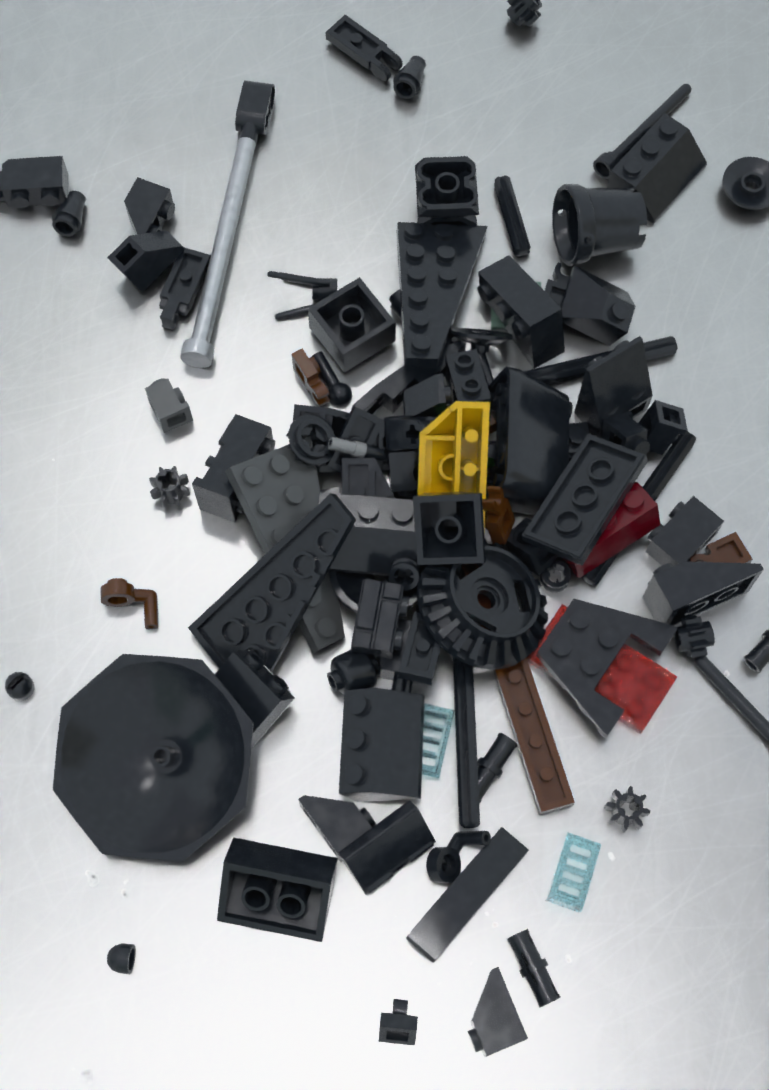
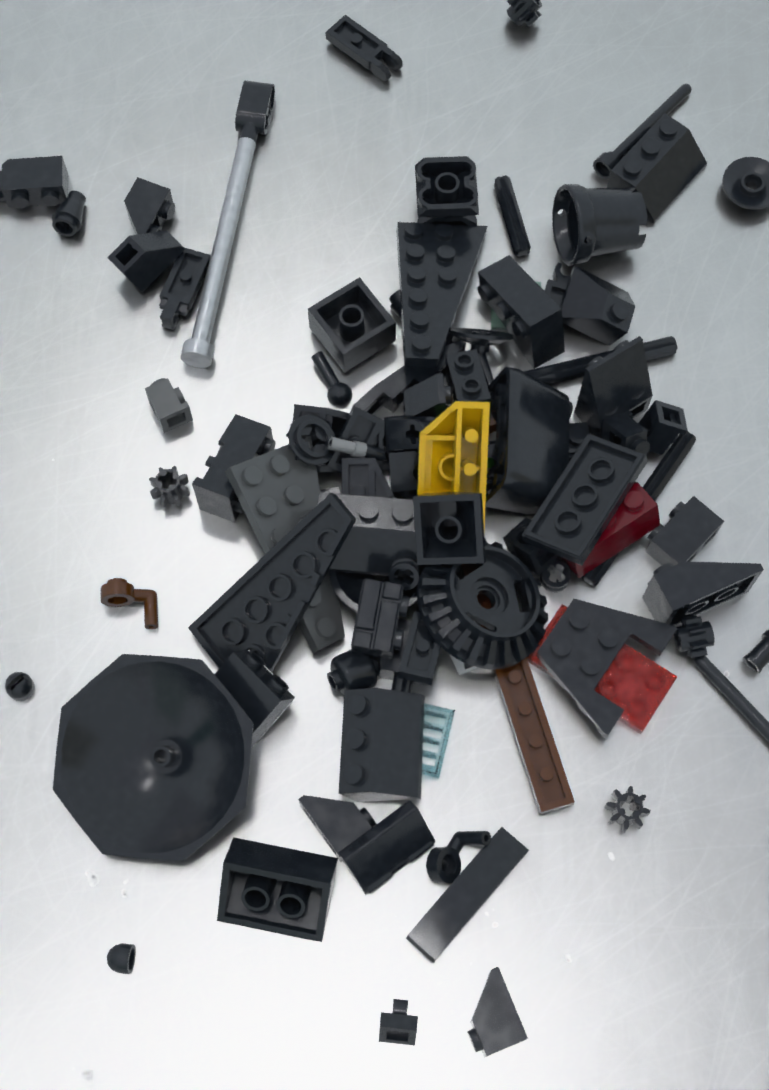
(307, 371): reddish brown plate -> none
(320, 289): black plant -> none
(409, 79): black cone -> none
(466, 745): black axle -> none
(492, 763): black pin -> none
(499, 515): reddish brown plate -> none
(533, 968): black pin -> none
(565, 899): clear light blue slope -> none
(725, 550): reddish brown plate -> none

